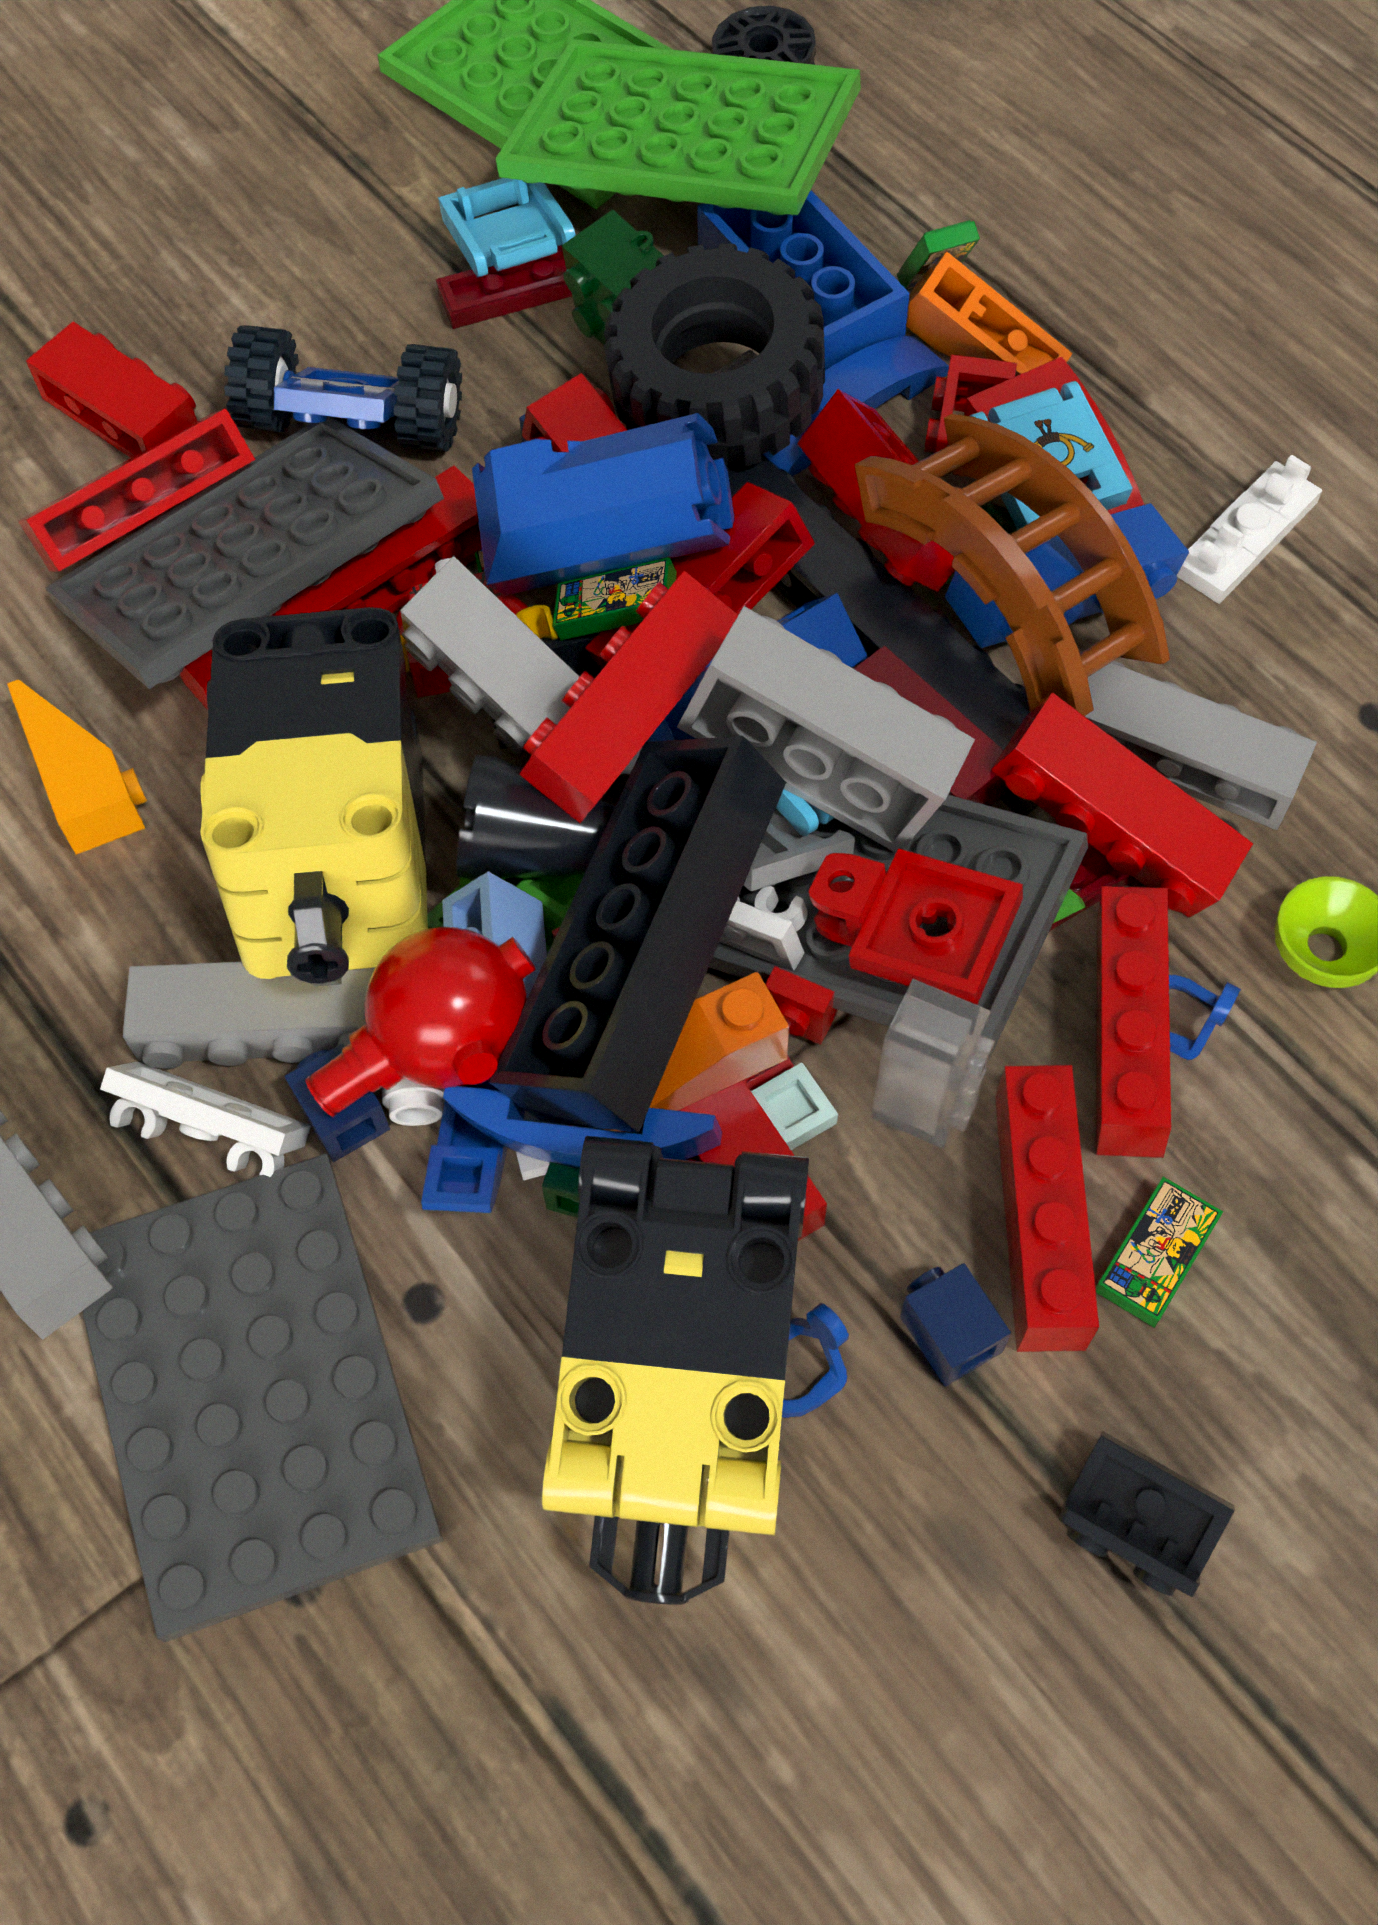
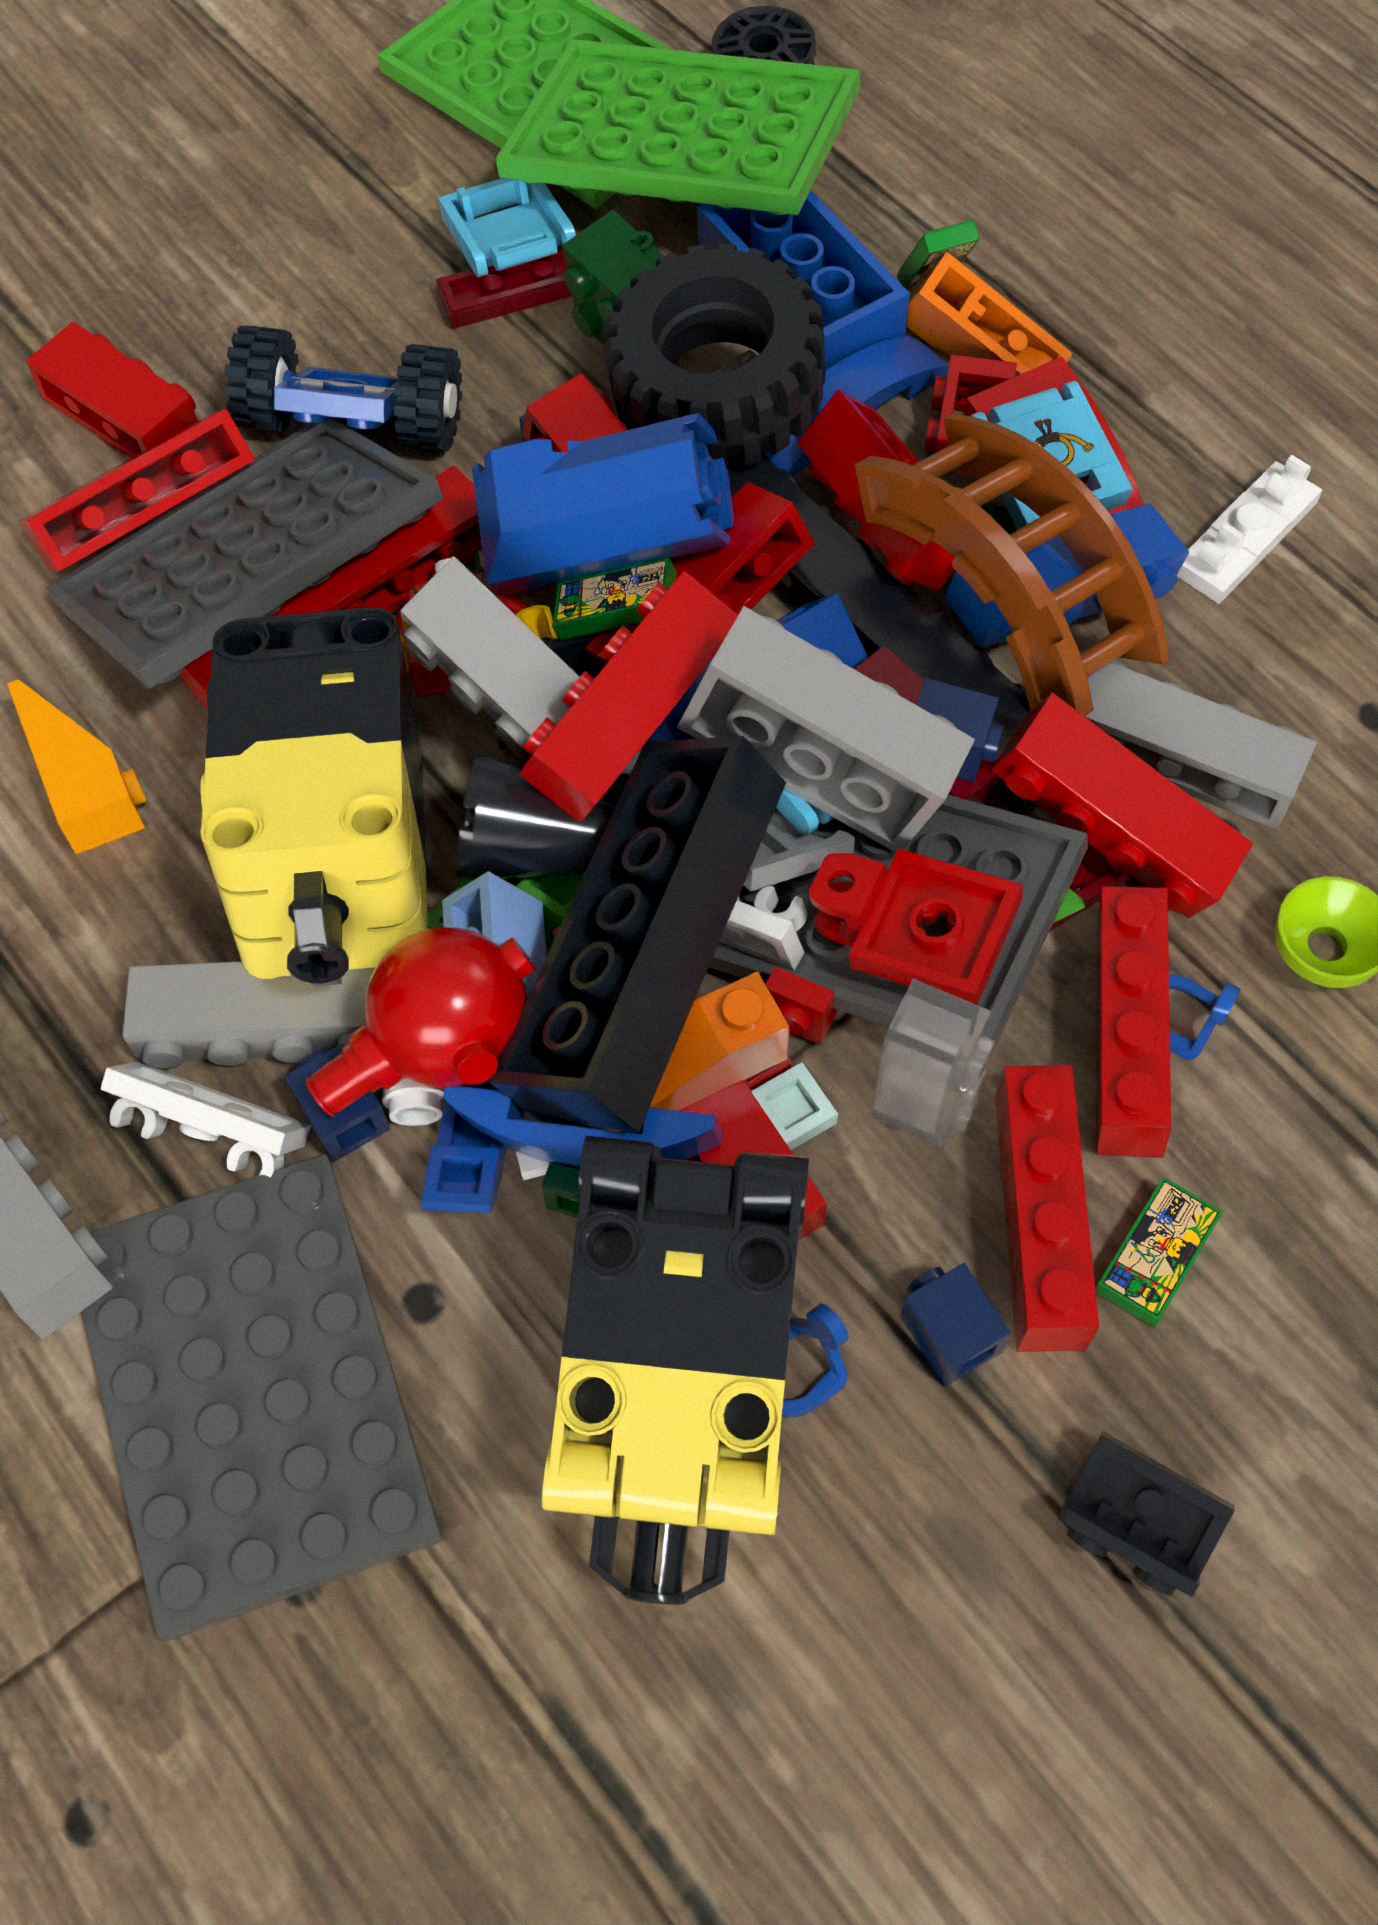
(969, 713): none -> dark blue brick

